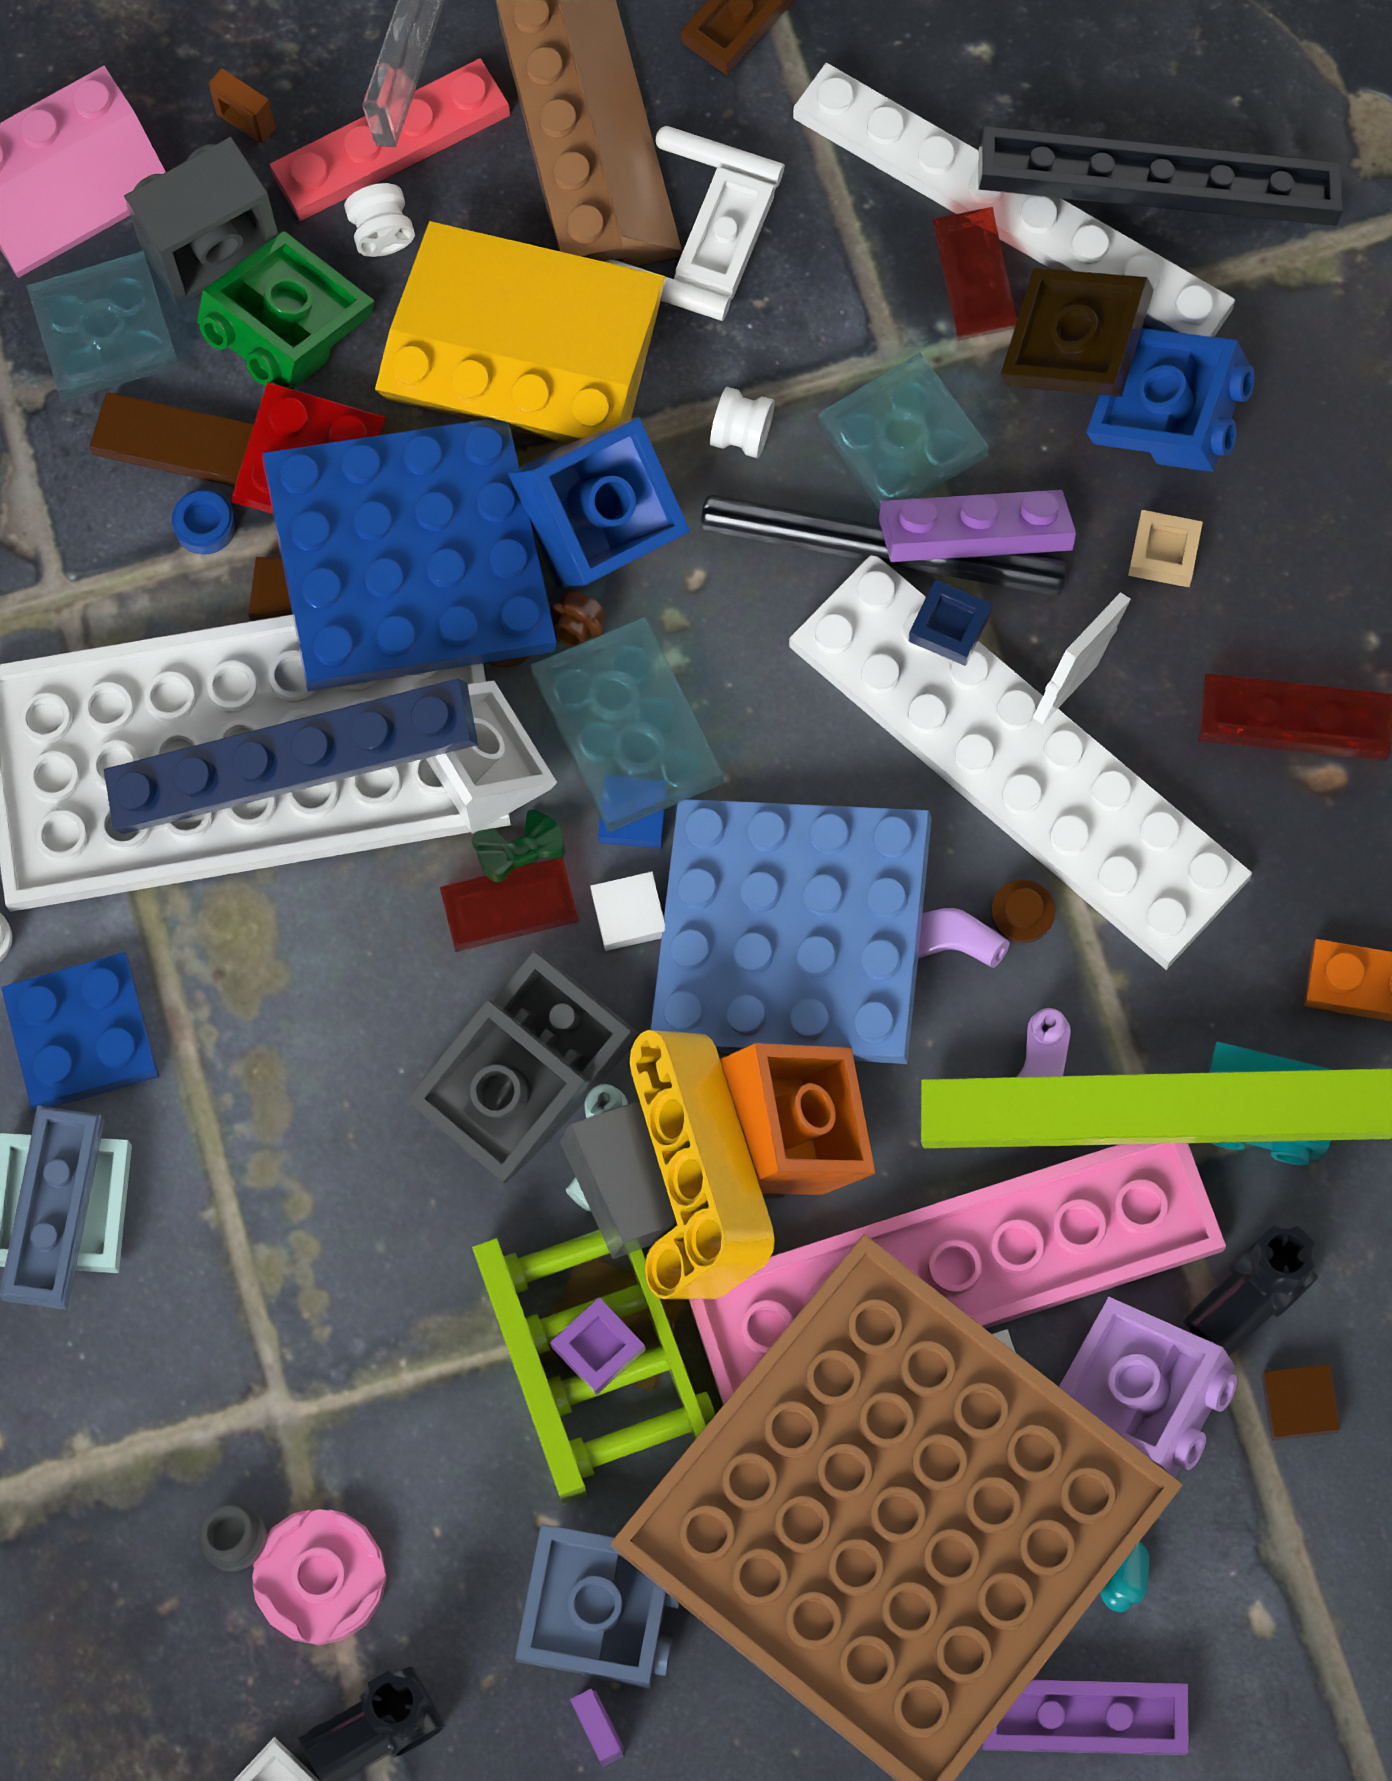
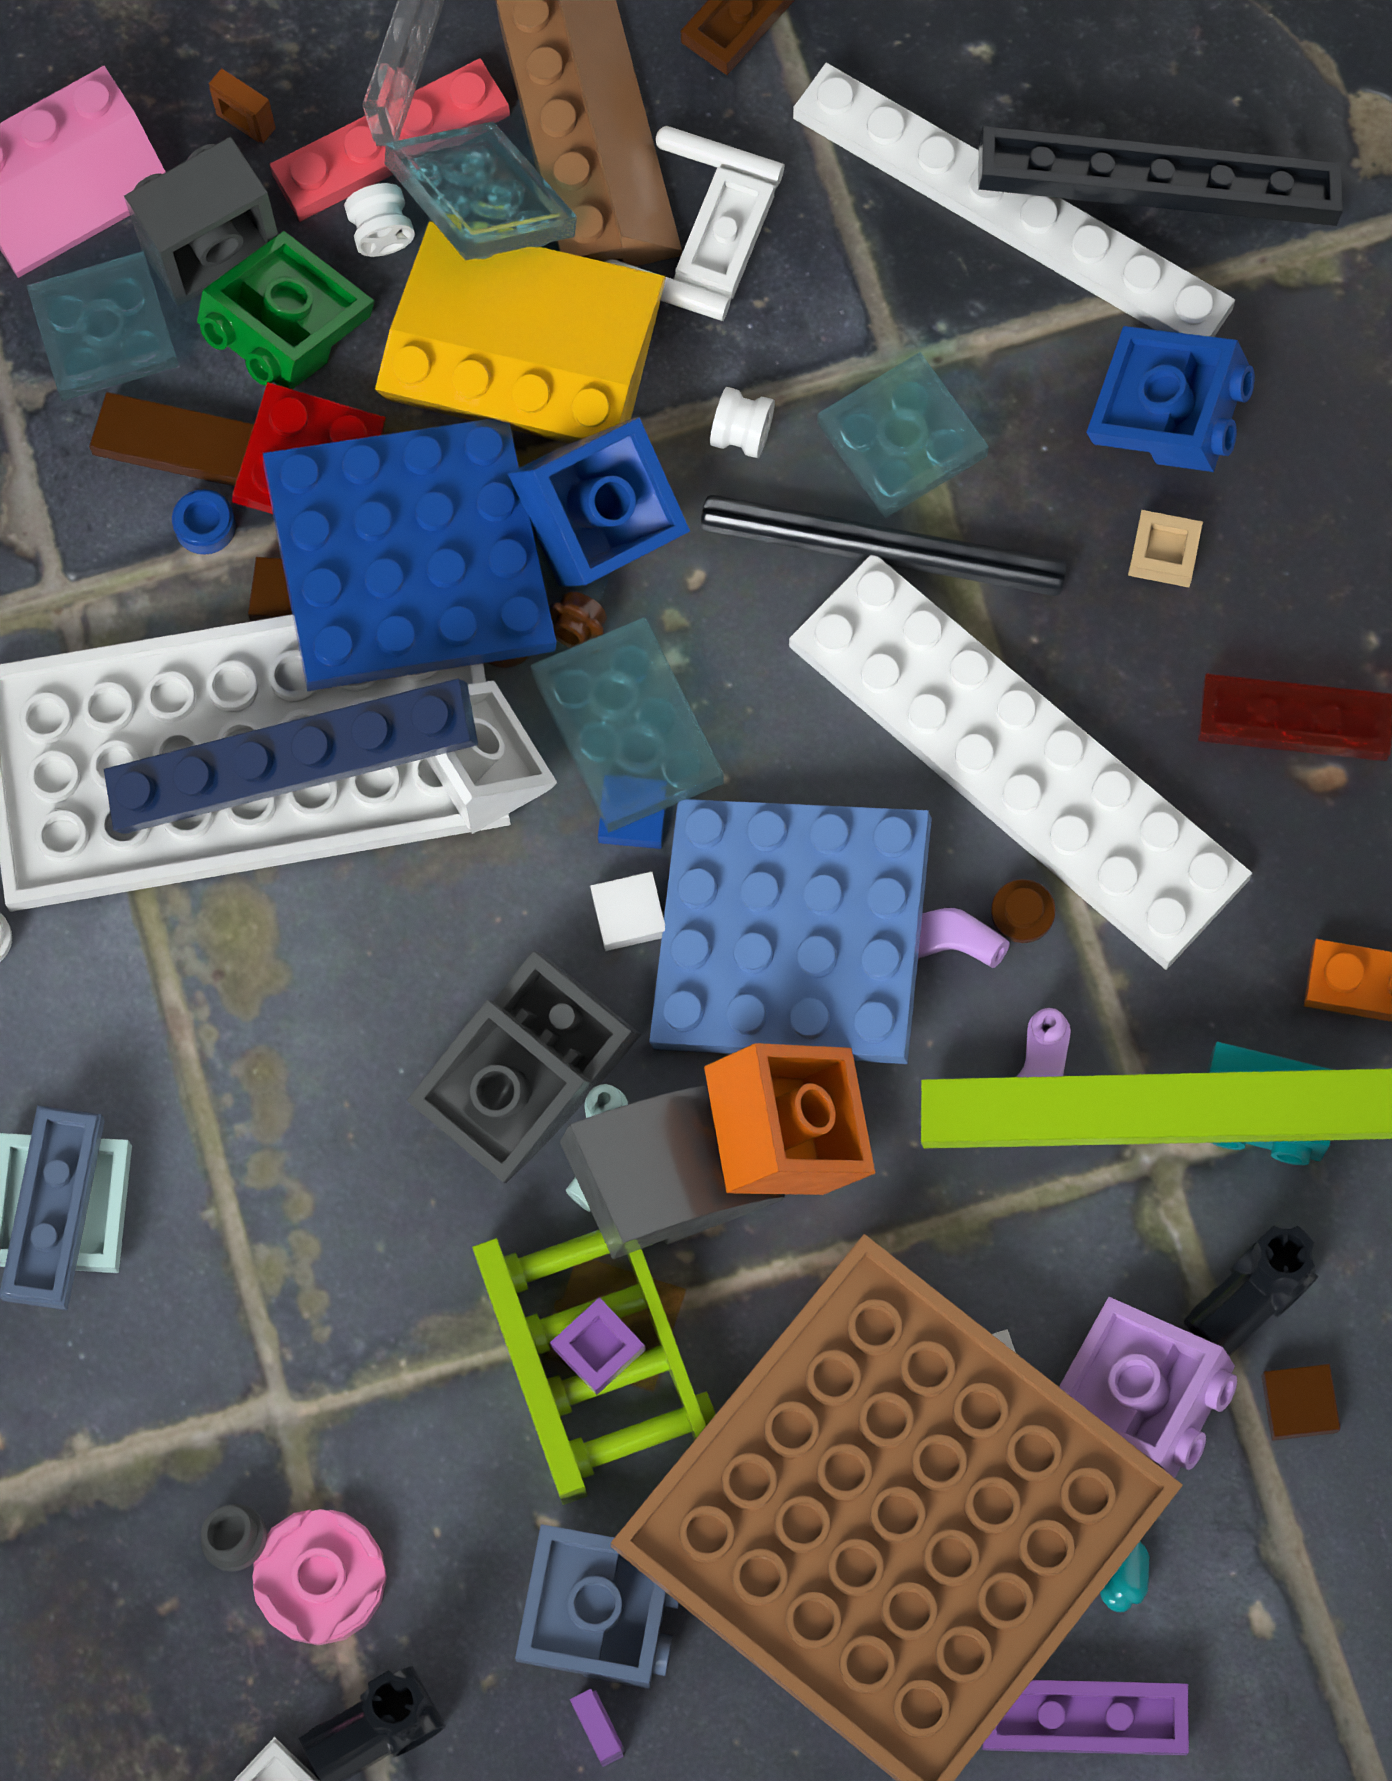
(80, 1031): blue plate -> none
(480, 190): none -> clear light blue plate
(522, 904): clear red tile -> none
(541, 840): dark green piece -> none
(706, 1168): yellow beam -> none
(950, 622): dark blue plate -> none
(974, 273): clear red plate -> none
(976, 525): medium lavender plate -> none
(993, 1249): bright pink plate -> none
(1077, 331): dark brown plate -> none
(1081, 658): white piece -> none

